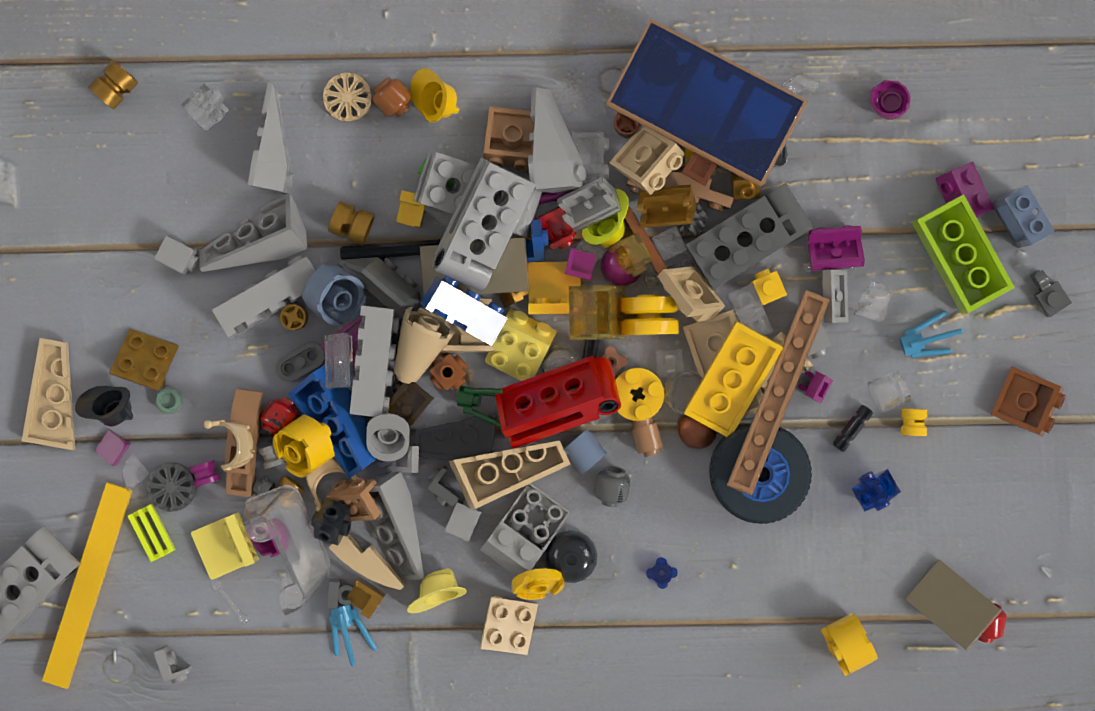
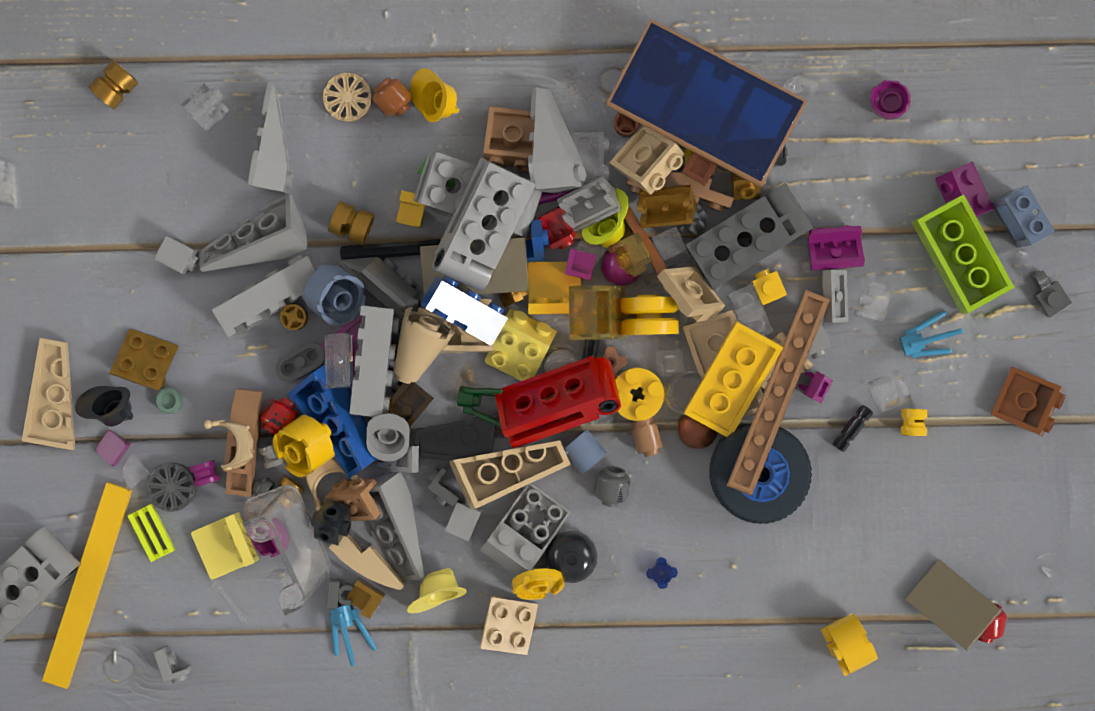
(456, 364): dark orange brick -> none
(875, 490): clear blue brick -> none

